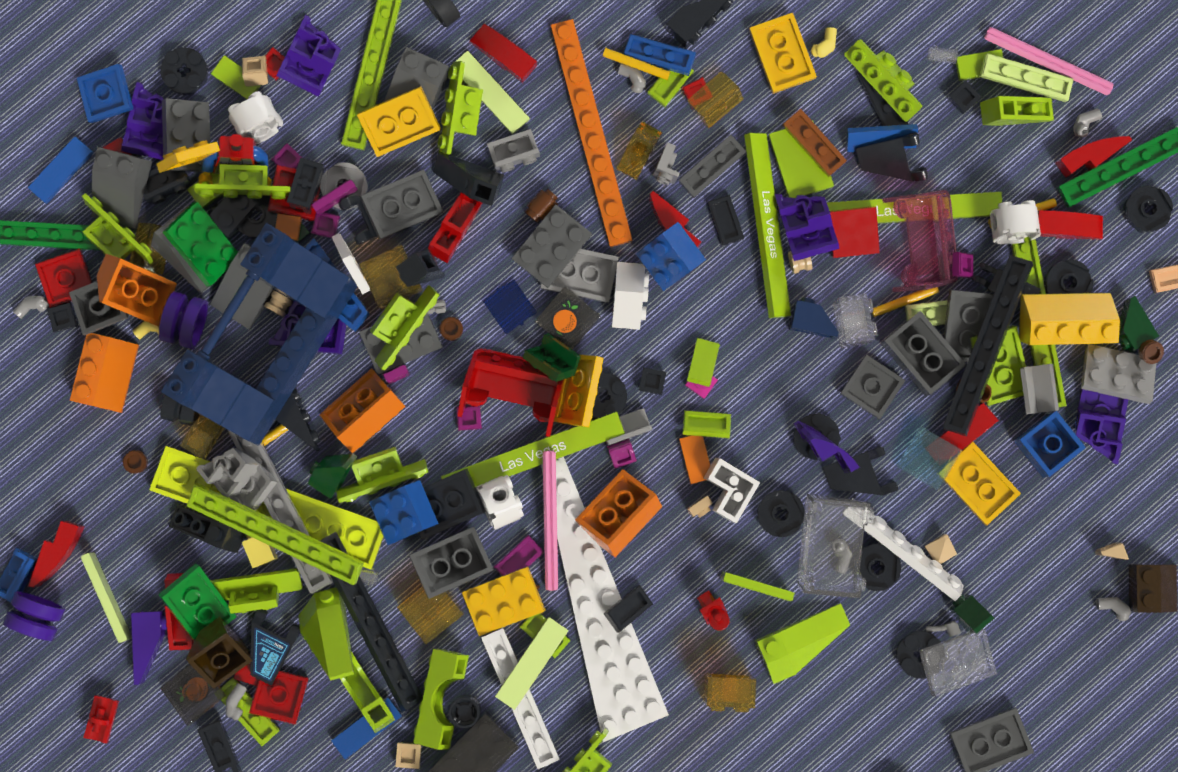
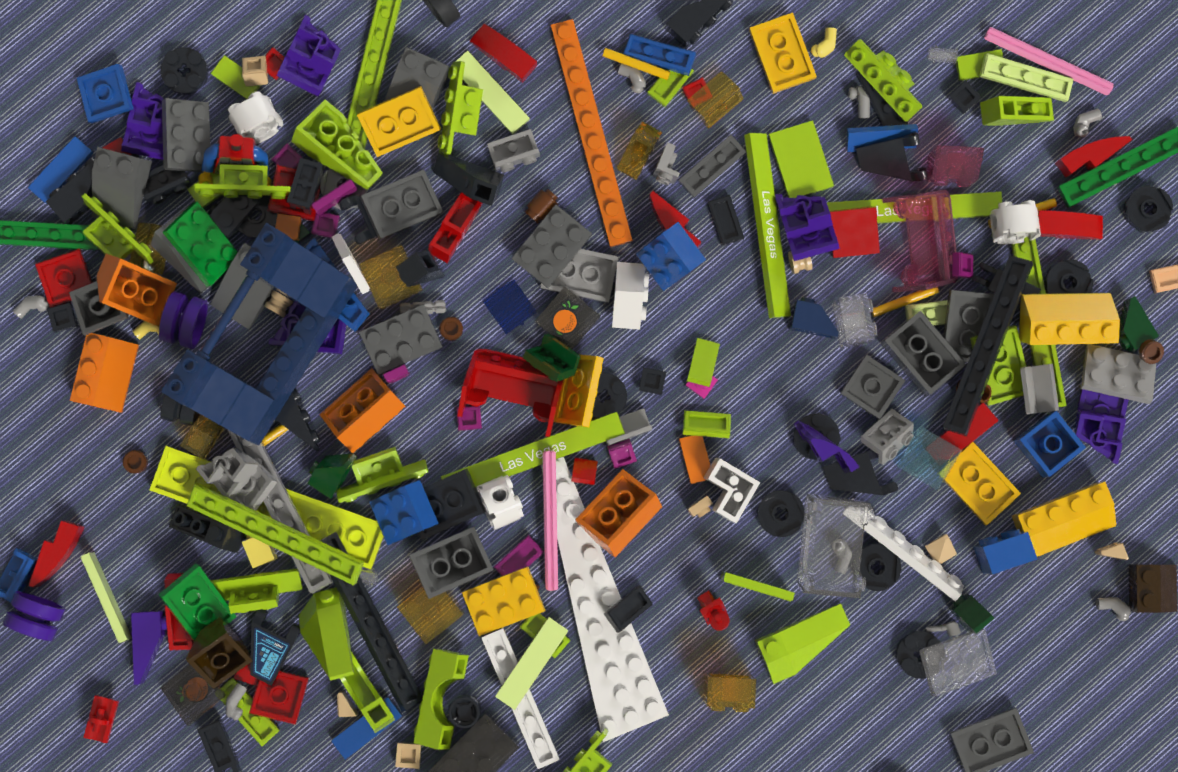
(68, 201): none -> black slope
(184, 156): yellow plate -> none
(330, 141): none -> lime wedge
(345, 706): none -> tan slope
(399, 322): lime bracket -> none
(584, 471): none -> red tile
(814, 142): dark orange plate -> none
(863, 101): none -> light grey arm
(889, 435): none -> light grey bracket
(954, 165): none -> clear pink slope
(1004, 552): none -> blue brick
(1068, 518): none -> yellow slope

